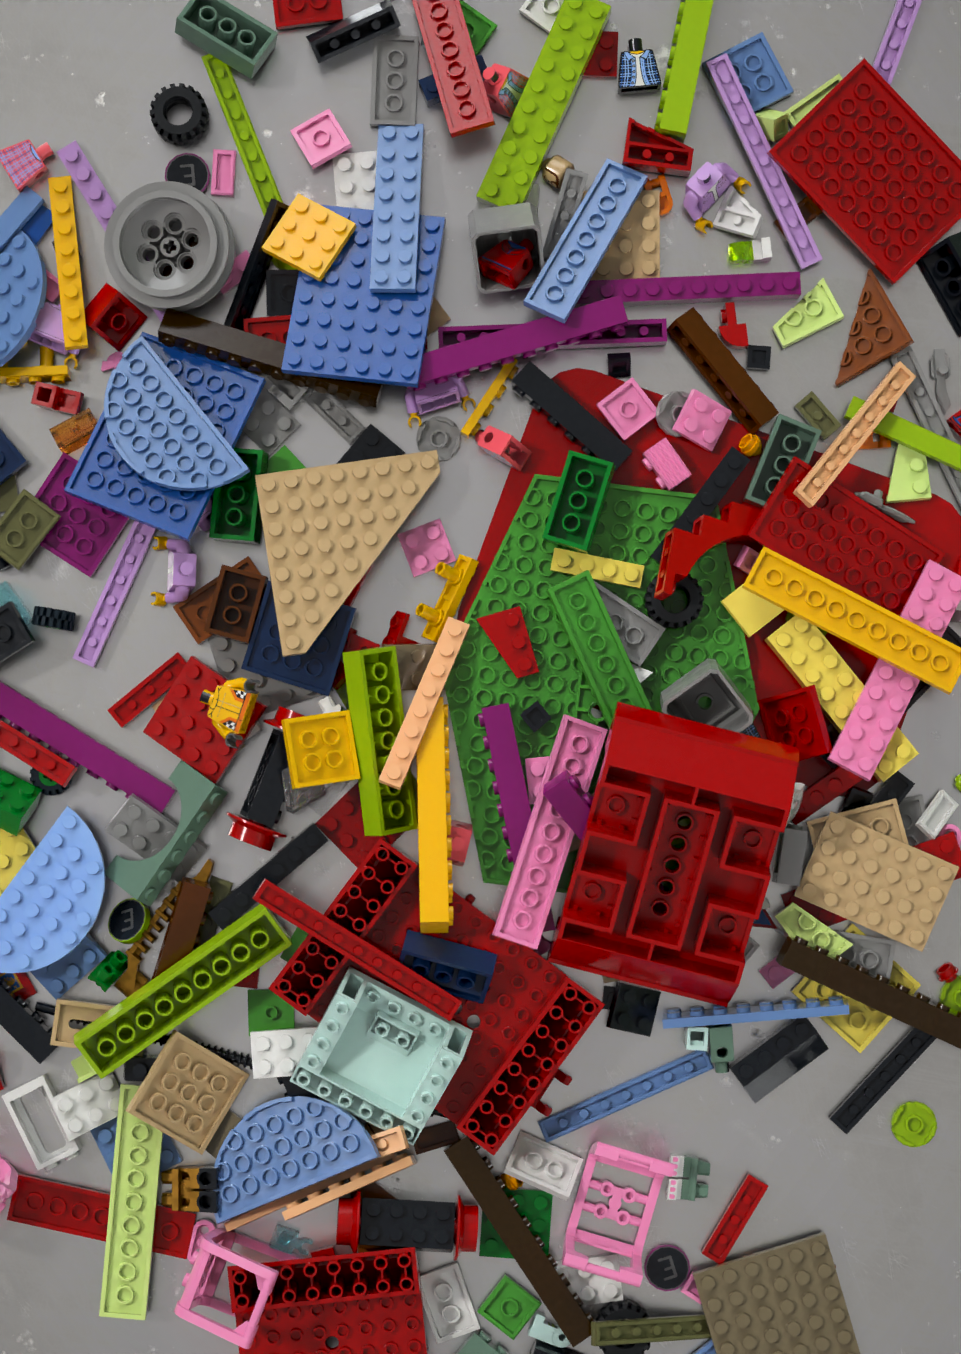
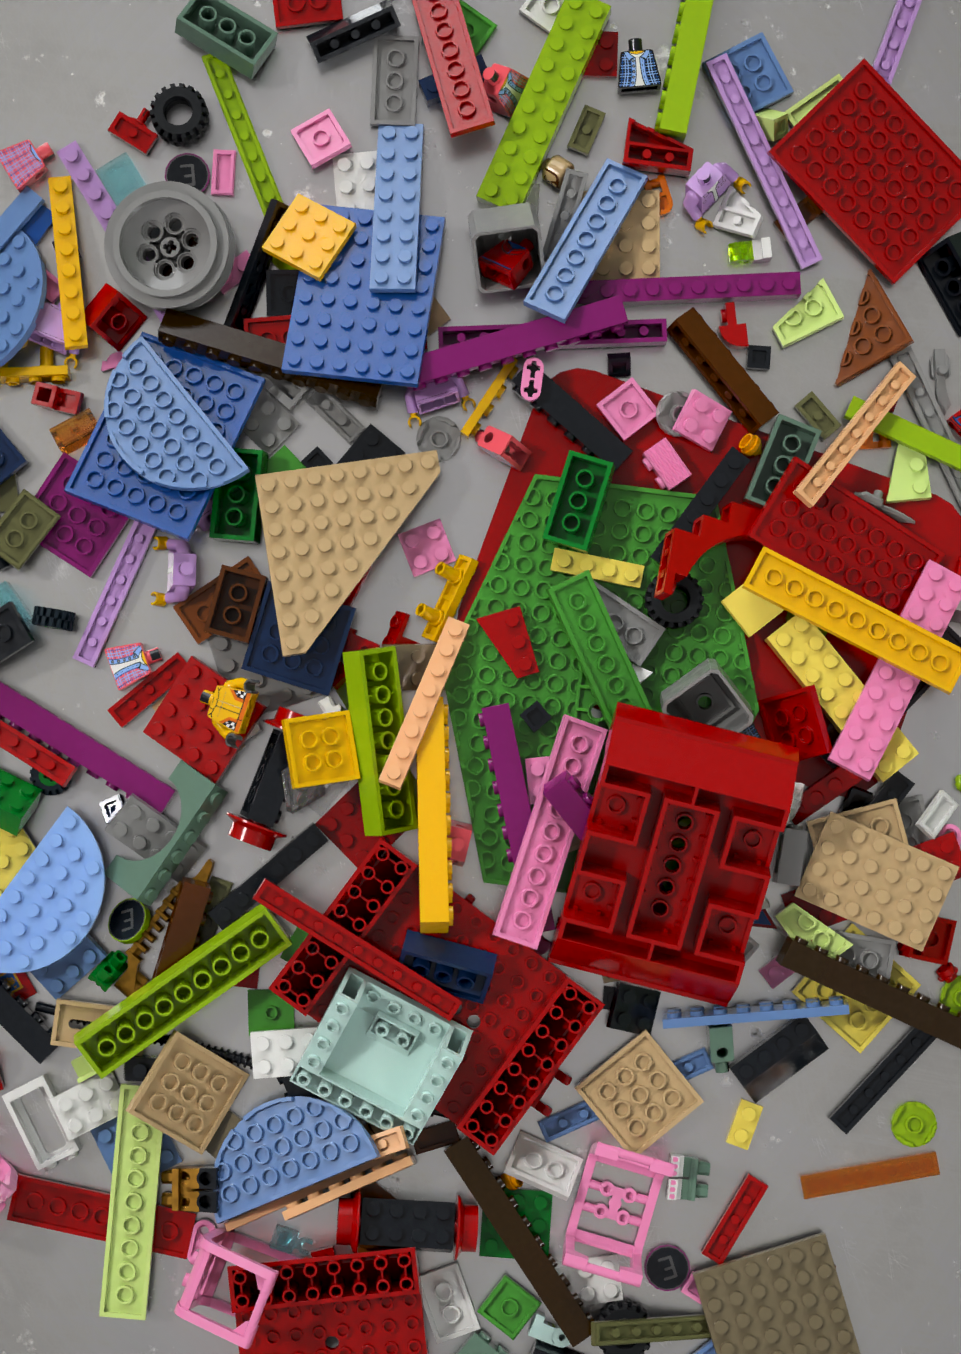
(111, 806): none -> tile
(120, 177): none -> clear light blue piece
(131, 663): none -> torso
(134, 131): none -> red plate
(316, 458): none -> black plate
(537, 380): none -> bright pink beam
(586, 130): none -> olive plate
(639, 1093): none -> tan plate
(696, 1038): light aqua leg -> none
(744, 1124): none -> light yellow plate
(746, 559): bright pink plate -> none
(869, 1174): none -> clear orange plate
(937, 946): none -> red plate

